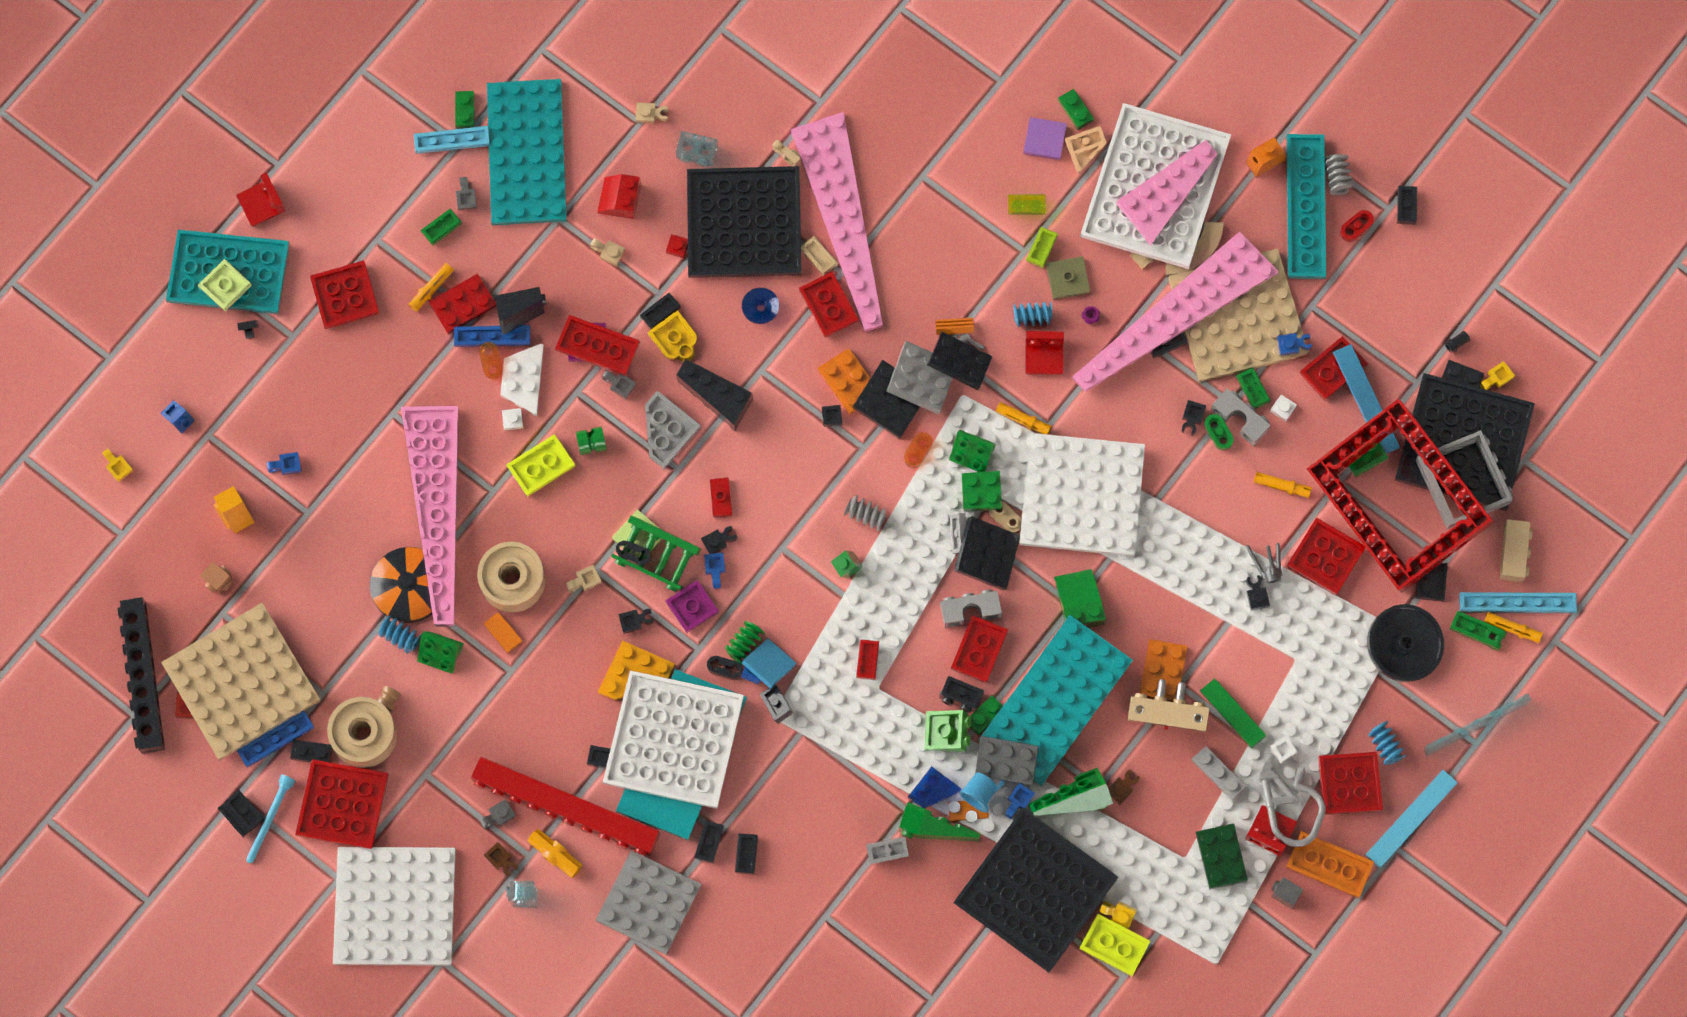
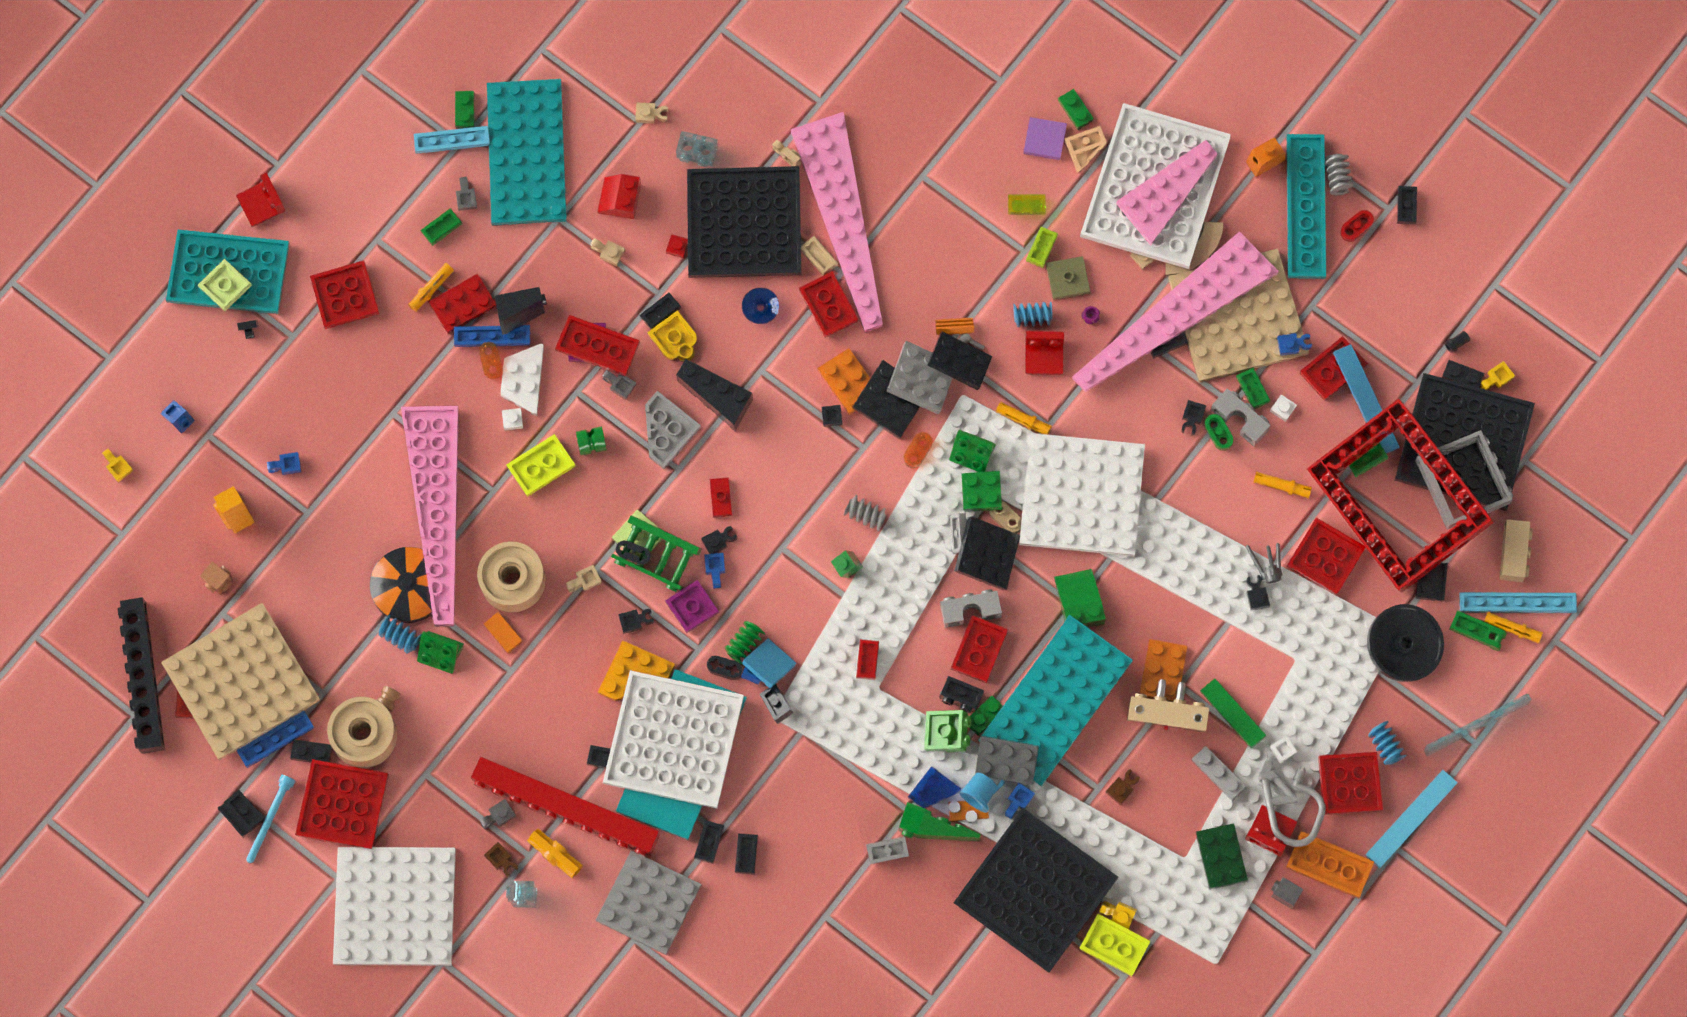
(1084, 794): wedge -> none

